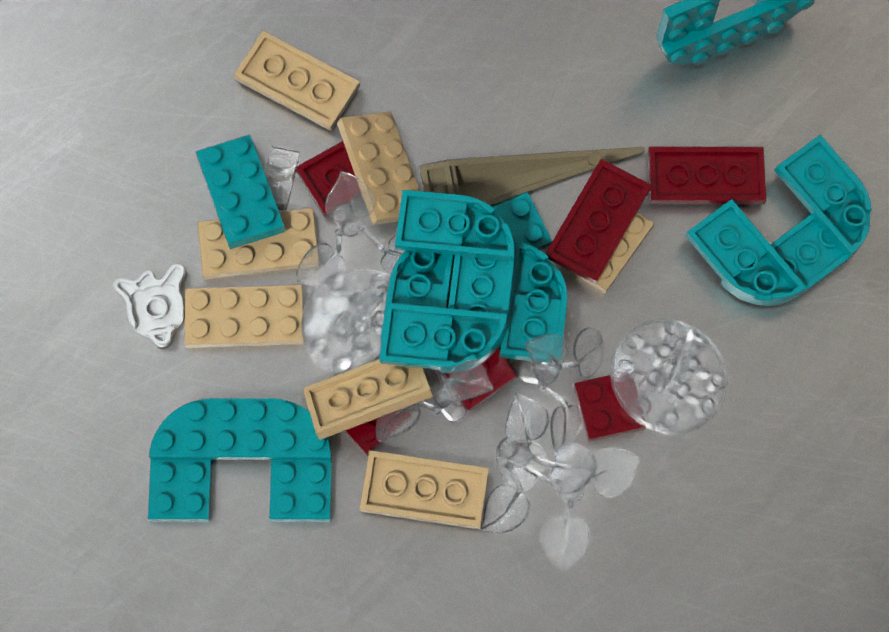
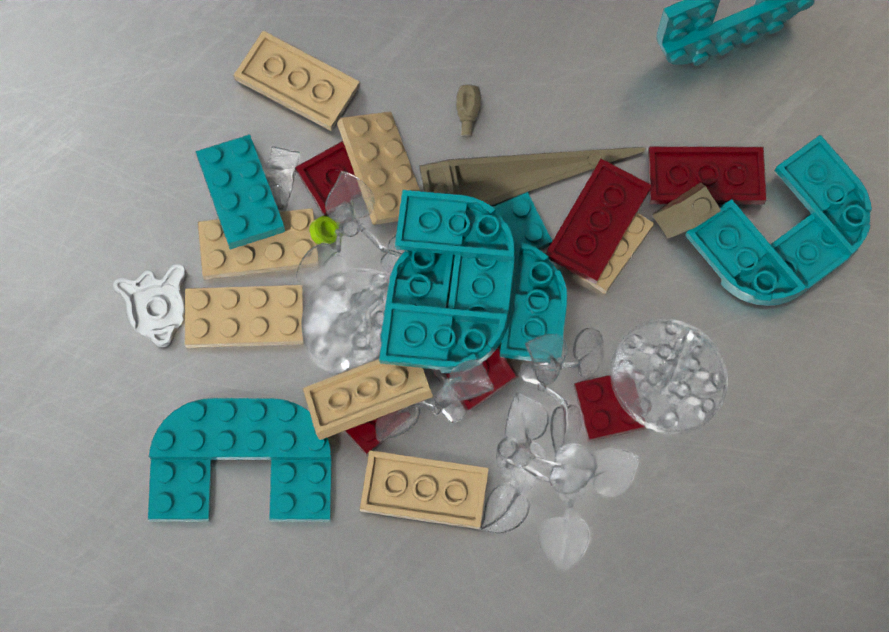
(323, 230): none -> lime tile
(468, 107): none -> dark tan piece
(686, 211): none -> dark tan slope

